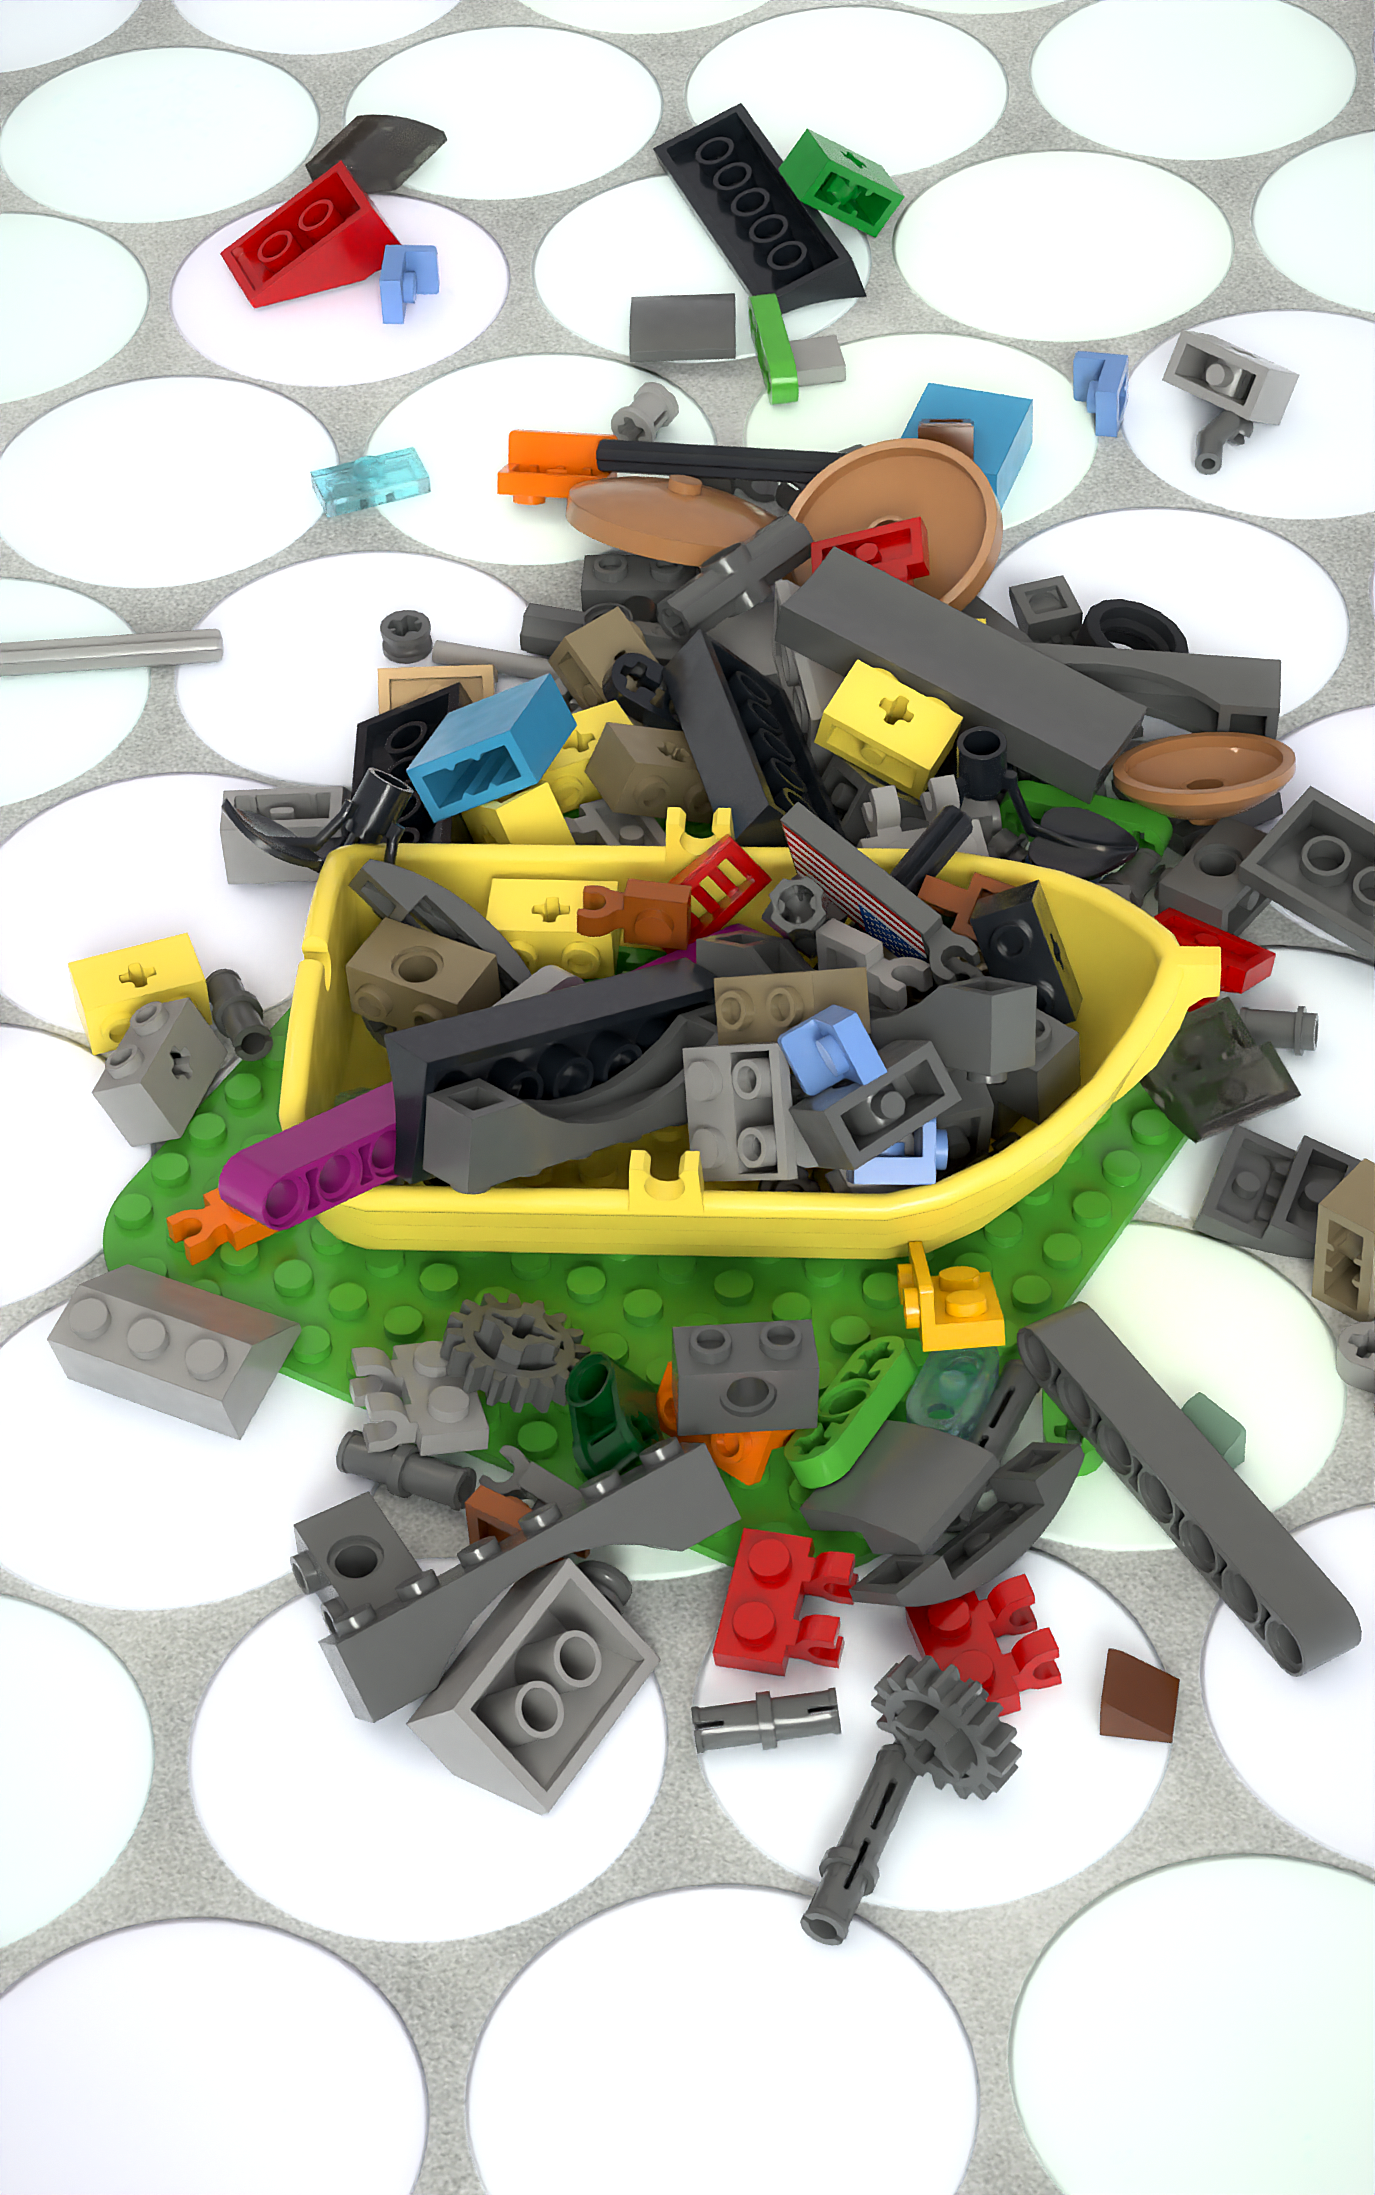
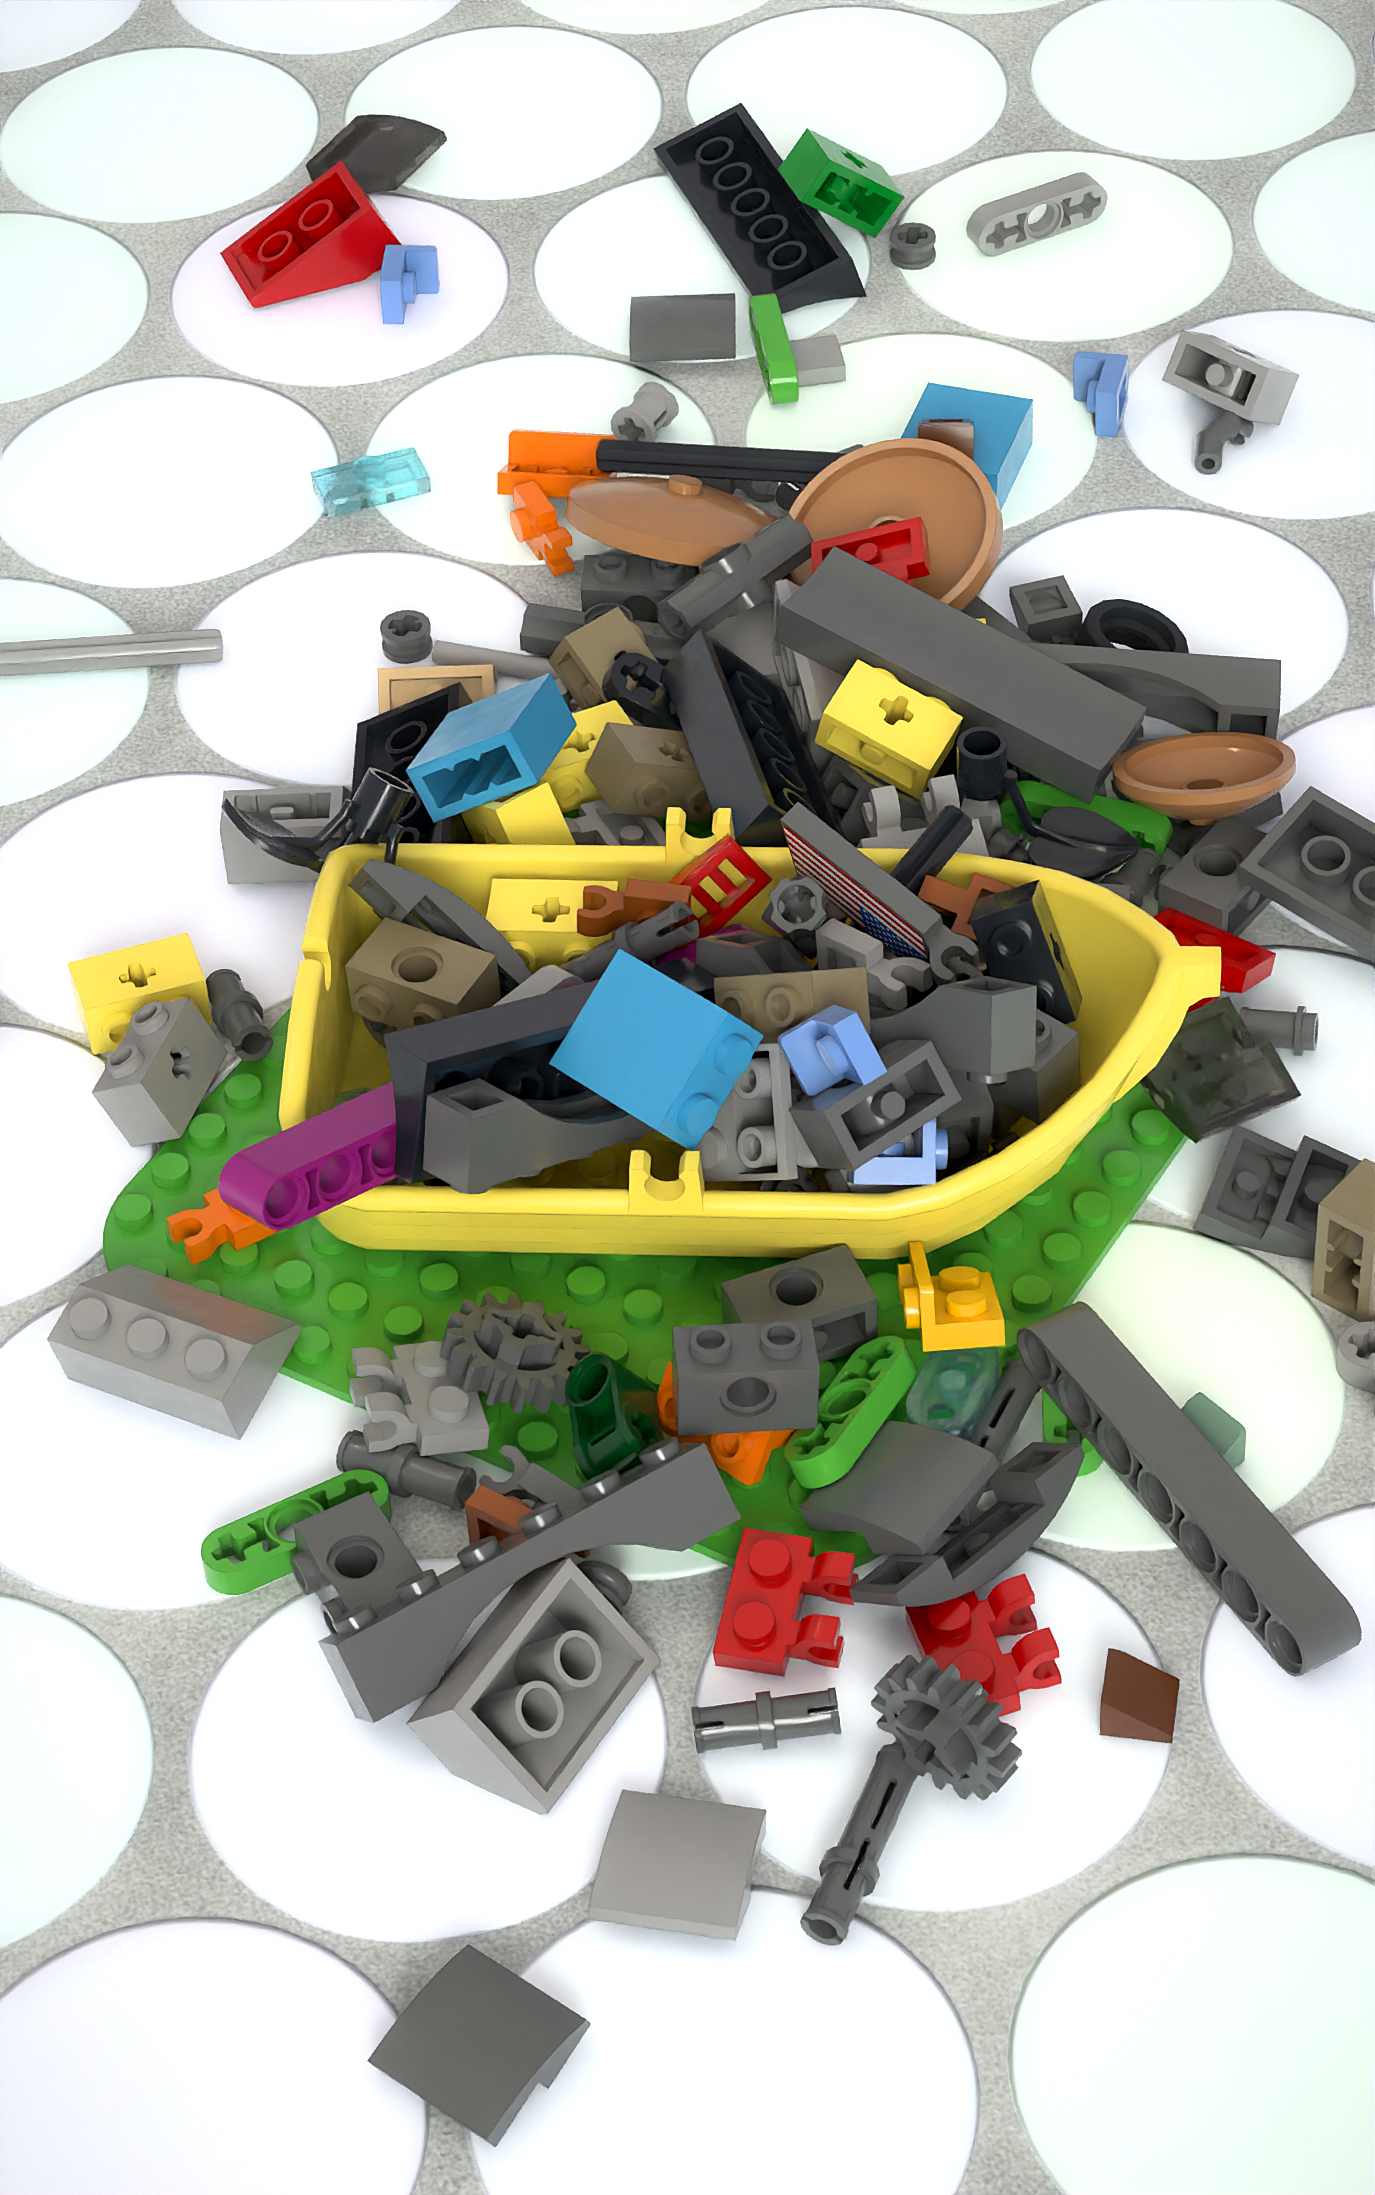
(242, 1535): none -> bright green beam
(479, 2043): none -> dark grey slope
(537, 525): none -> orange plate
(641, 940): none -> dark grey pin
(656, 1049): none -> dark azure brick
(677, 1865): none -> light grey slope
(815, 1287): none -> dark grey brick
(912, 246): none -> dark grey bush
(992, 222): none -> light grey beam

